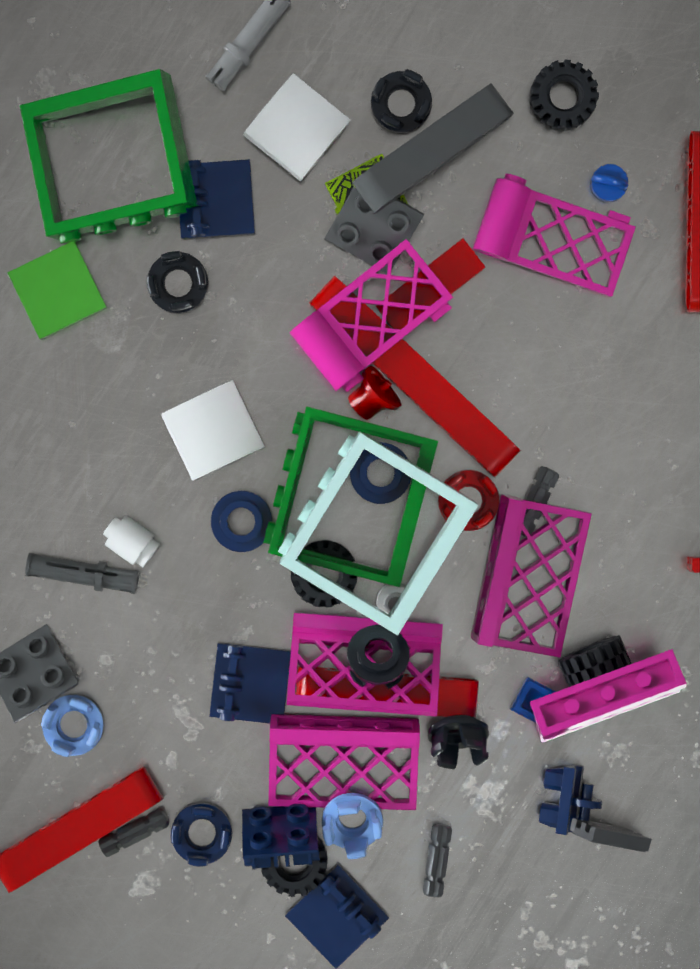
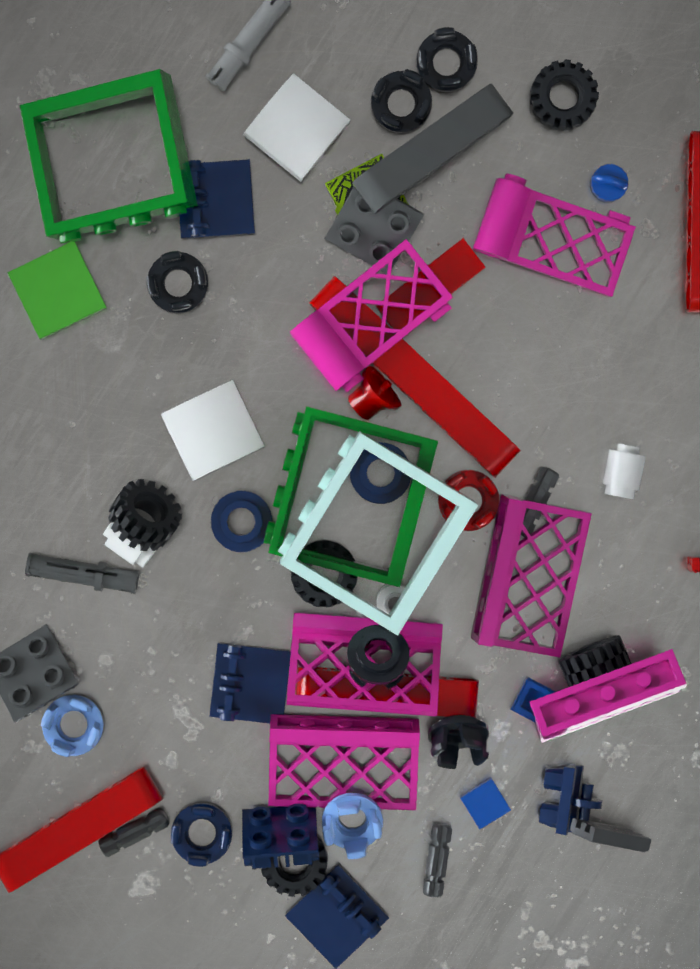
(154, 503): none -> black tyre
(447, 39): none -> black piece
(485, 803): none -> blue tile
(623, 471): none -> white brick

